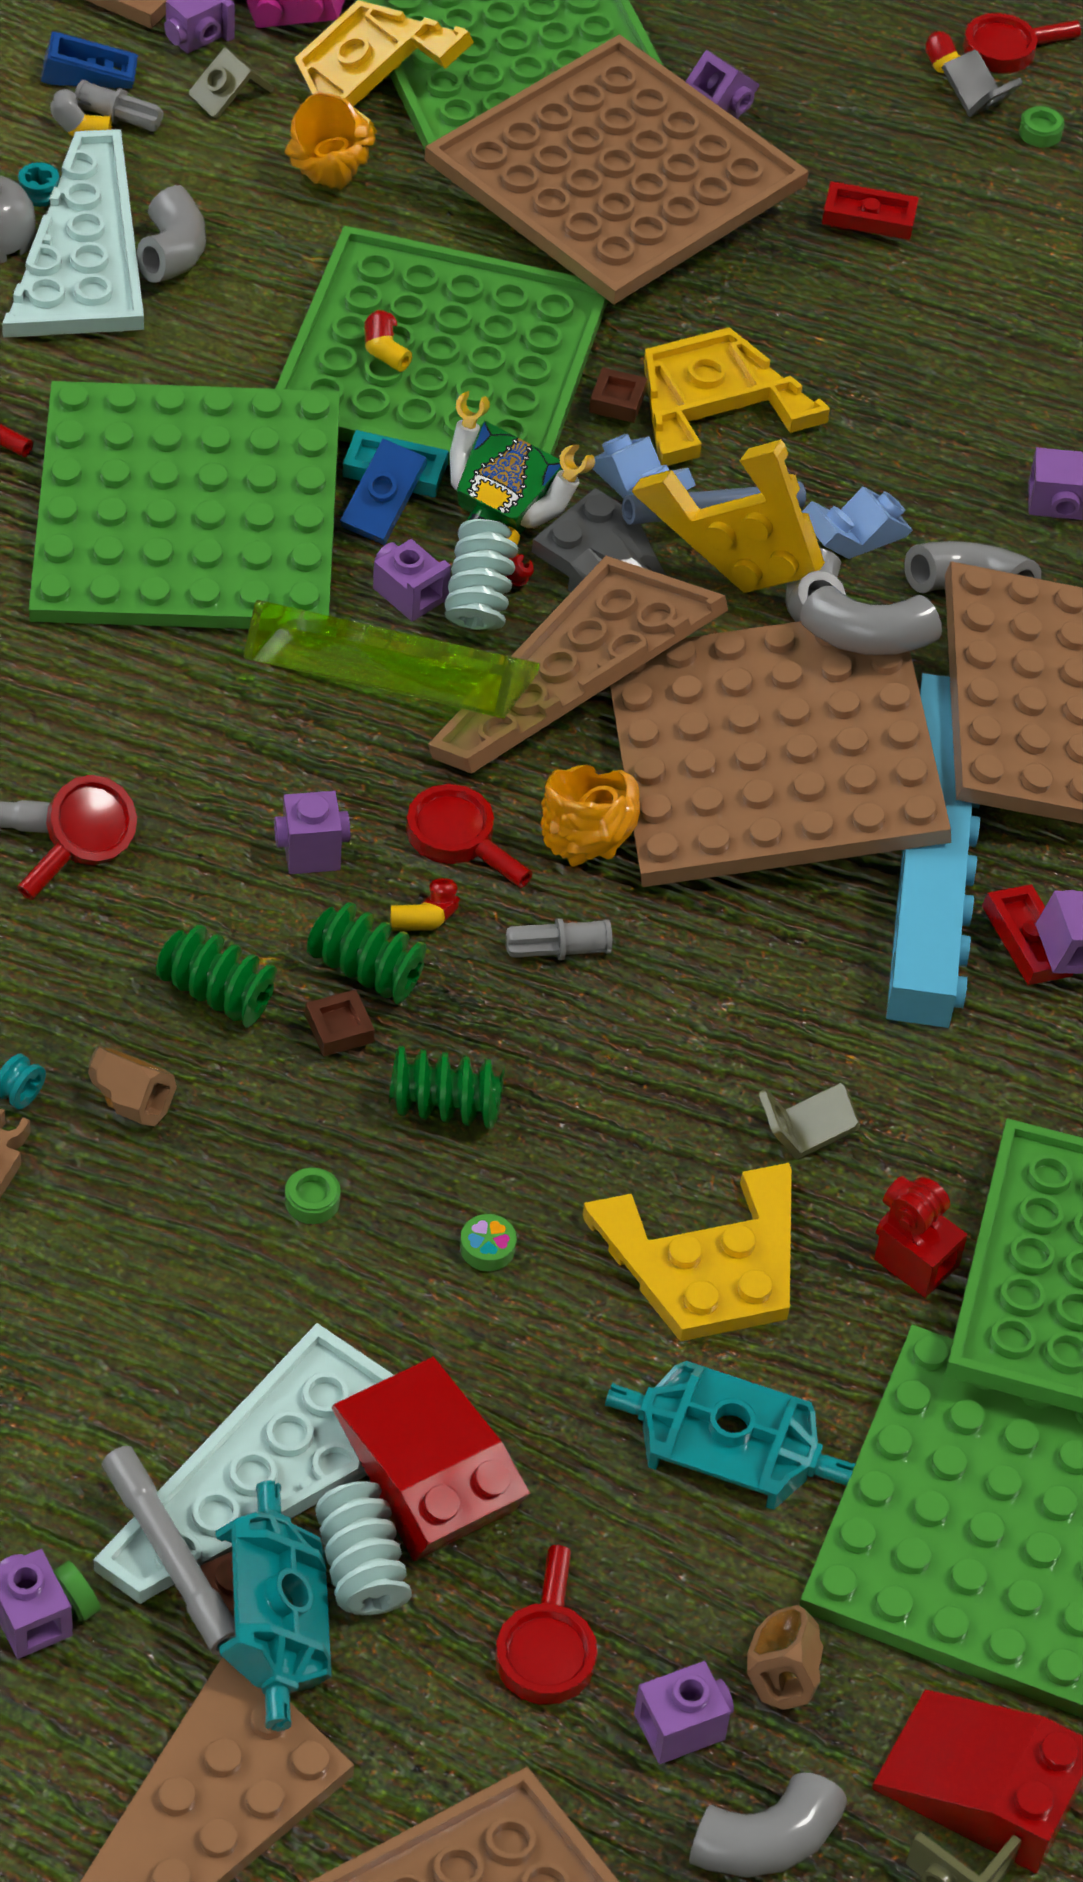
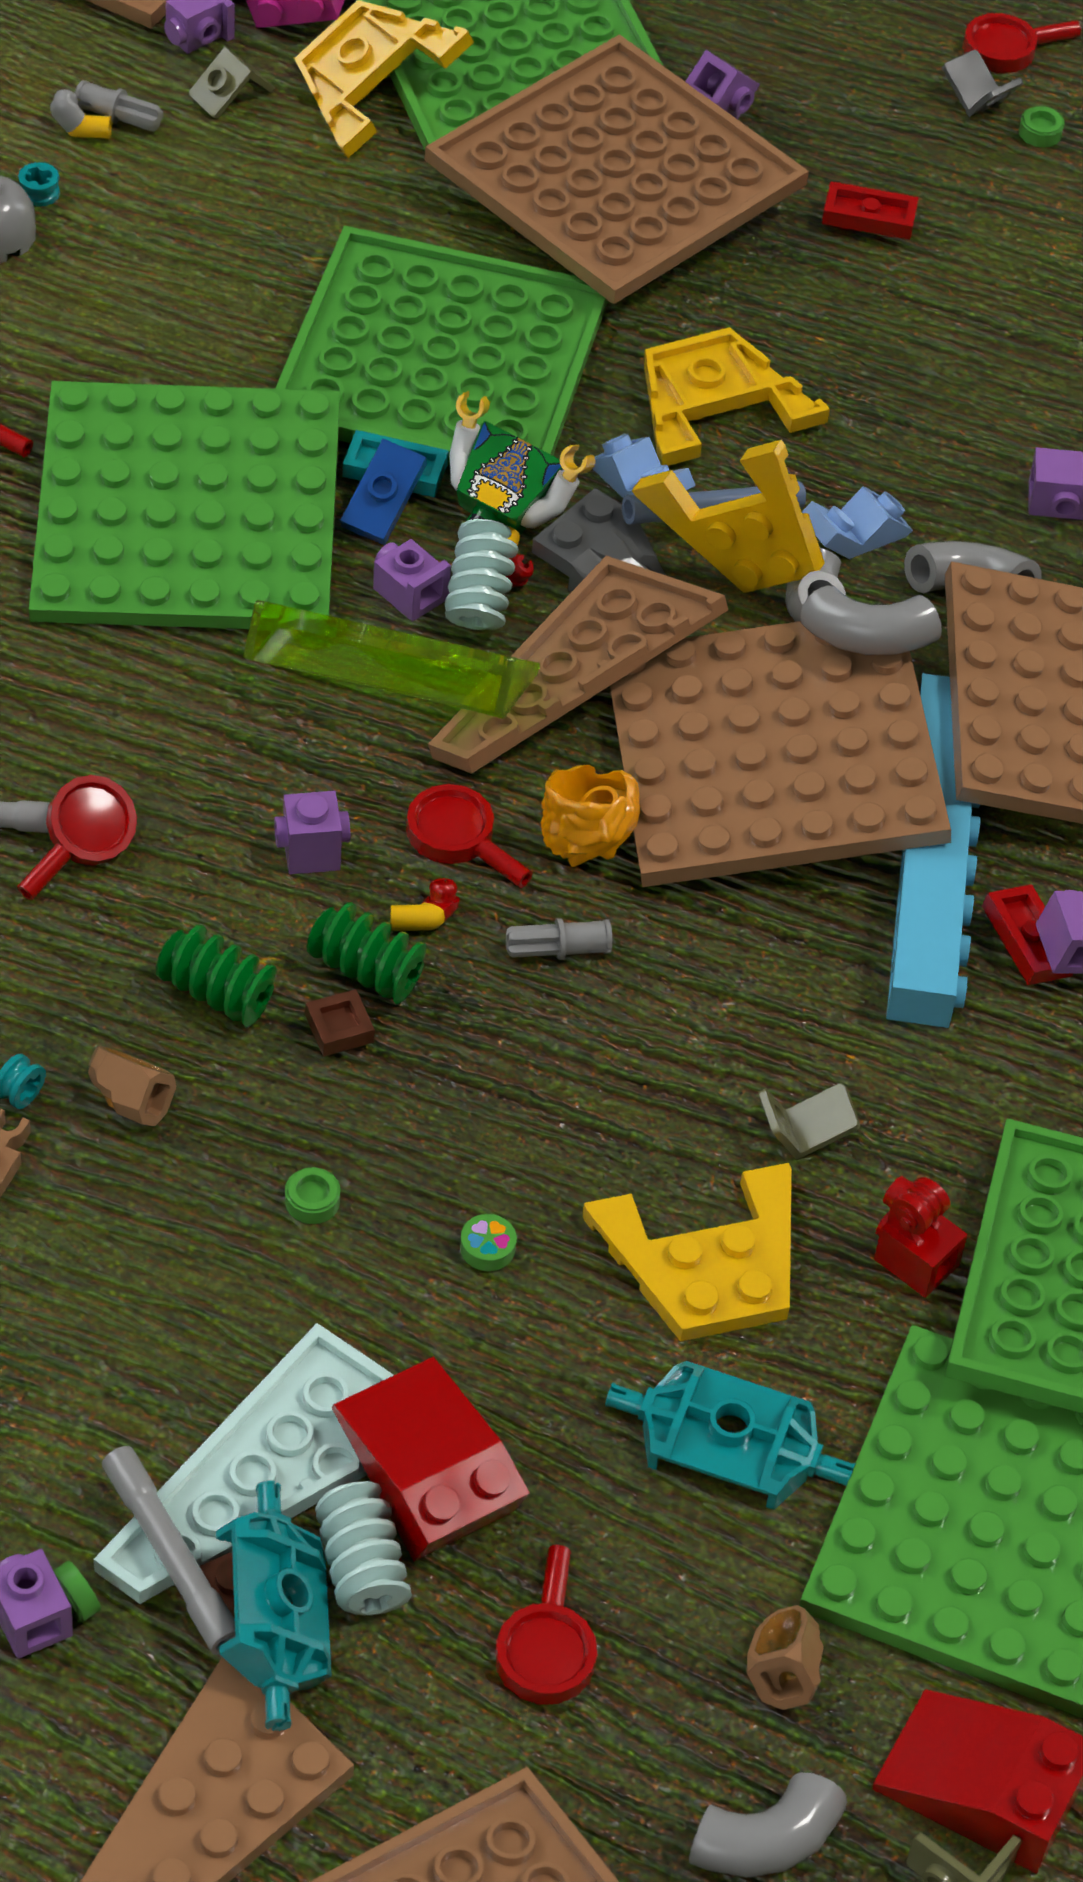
(76, 59): blue slope -> none
(84, 252): light aqua wing -> none
(180, 236): light grey cylinder -> none
(329, 140): light orange hair -> none
(380, 343): arm -> none
(446, 1088): green piece -> none
(618, 395): copper plate -> none
(683, 1711): medium lavender brick -> none
(940, 49): red arm -> none

